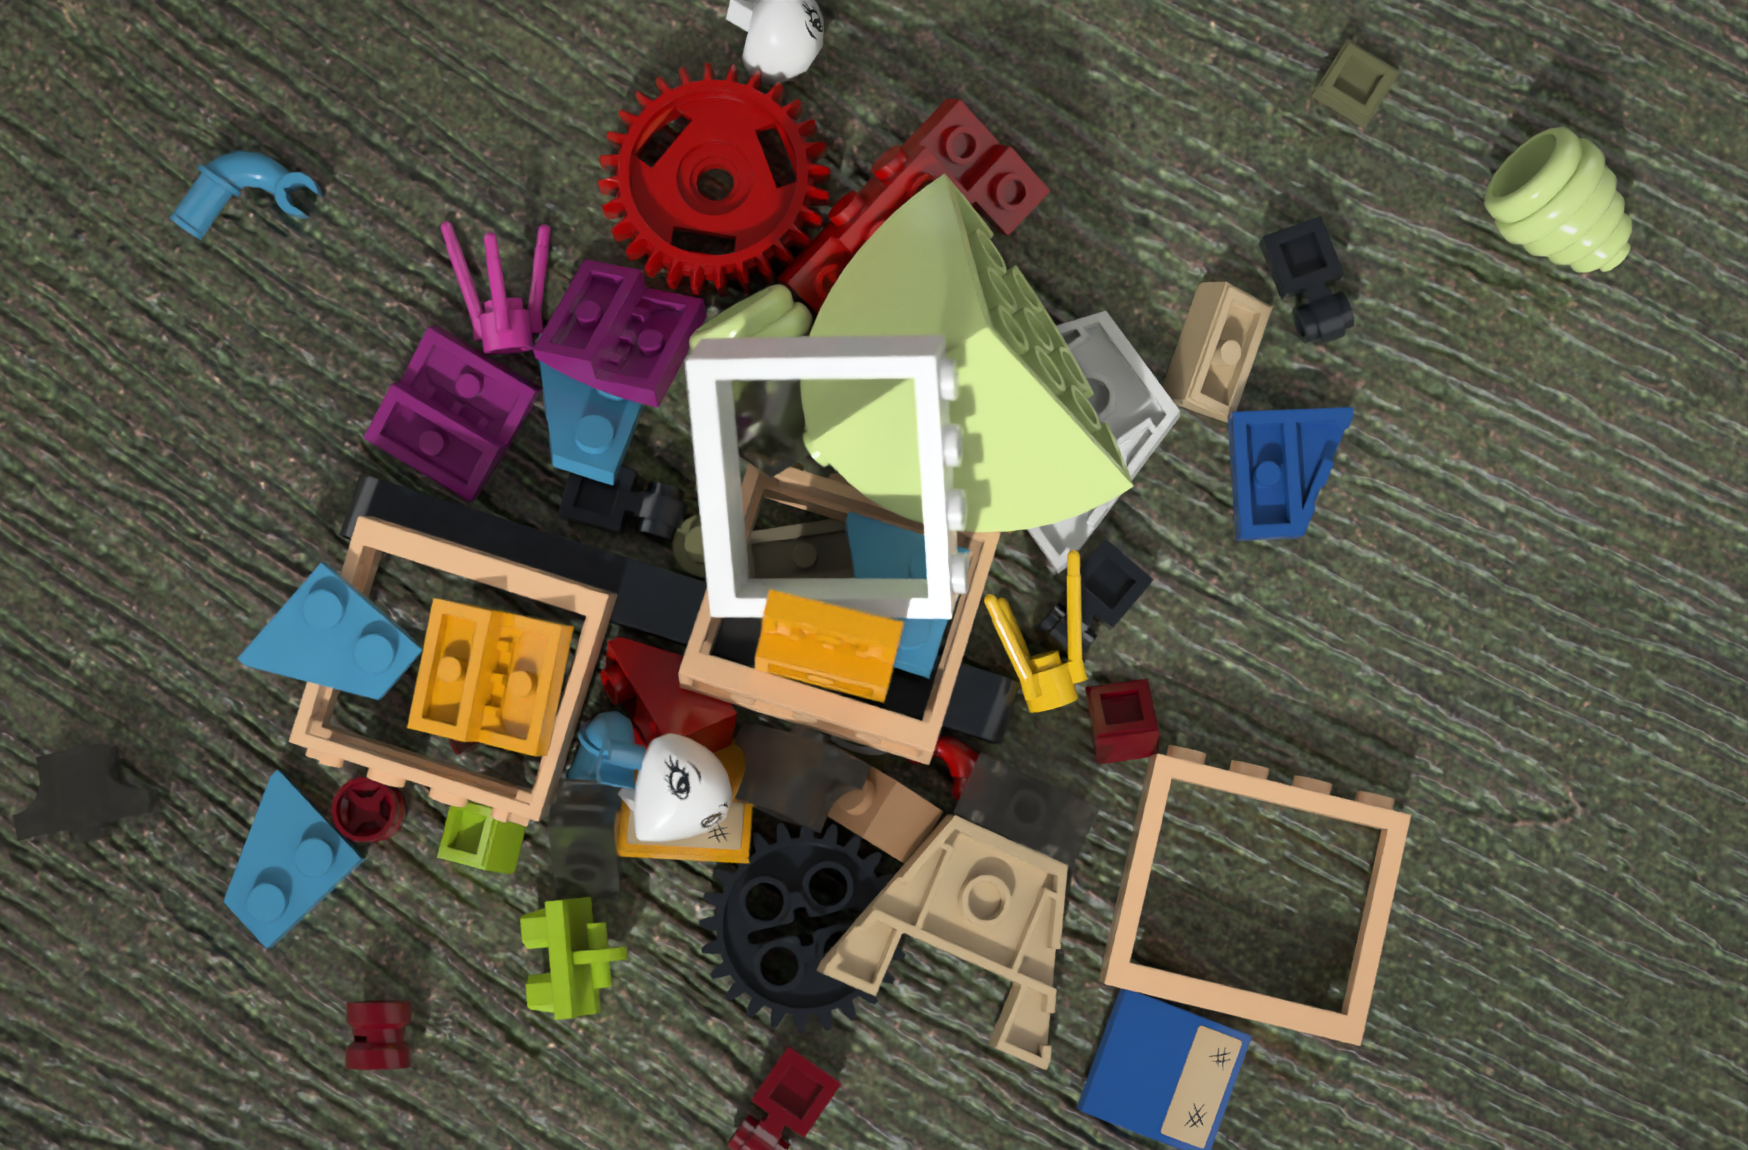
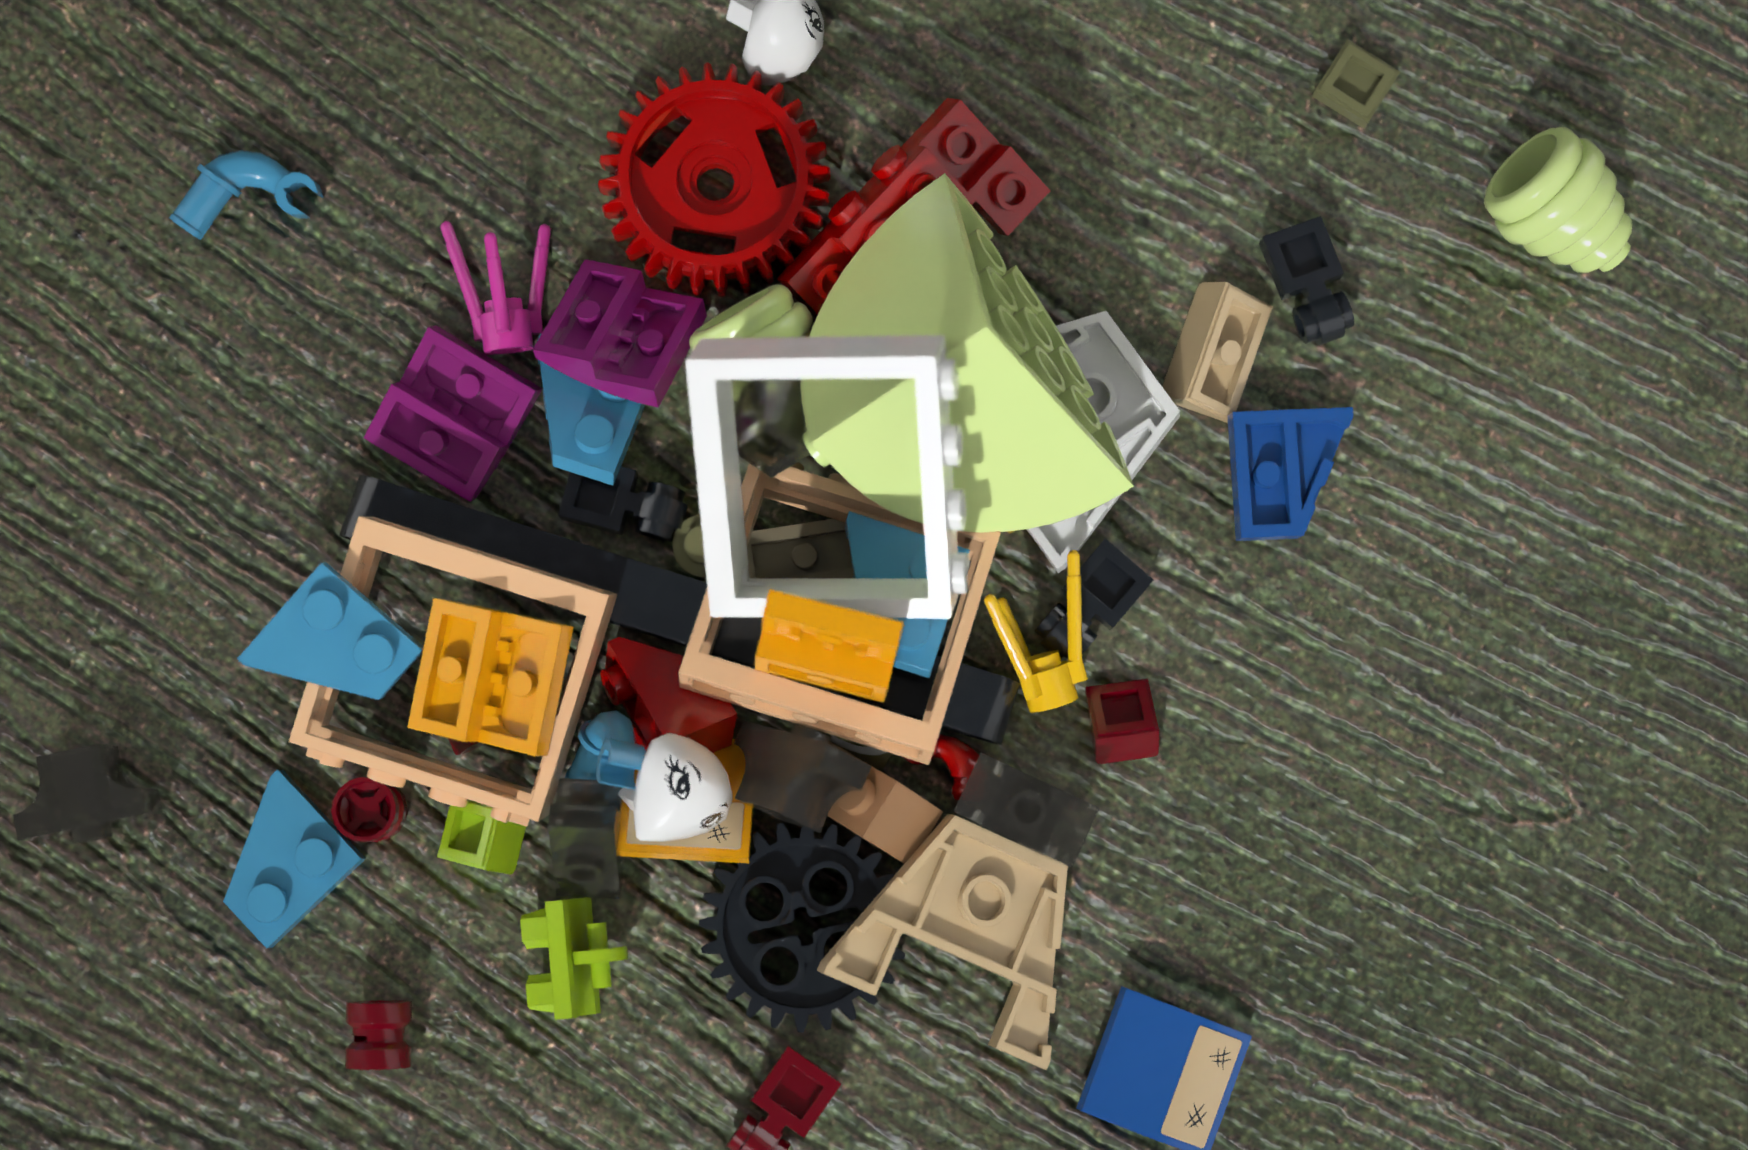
(1304, 795): light nougat window -> none

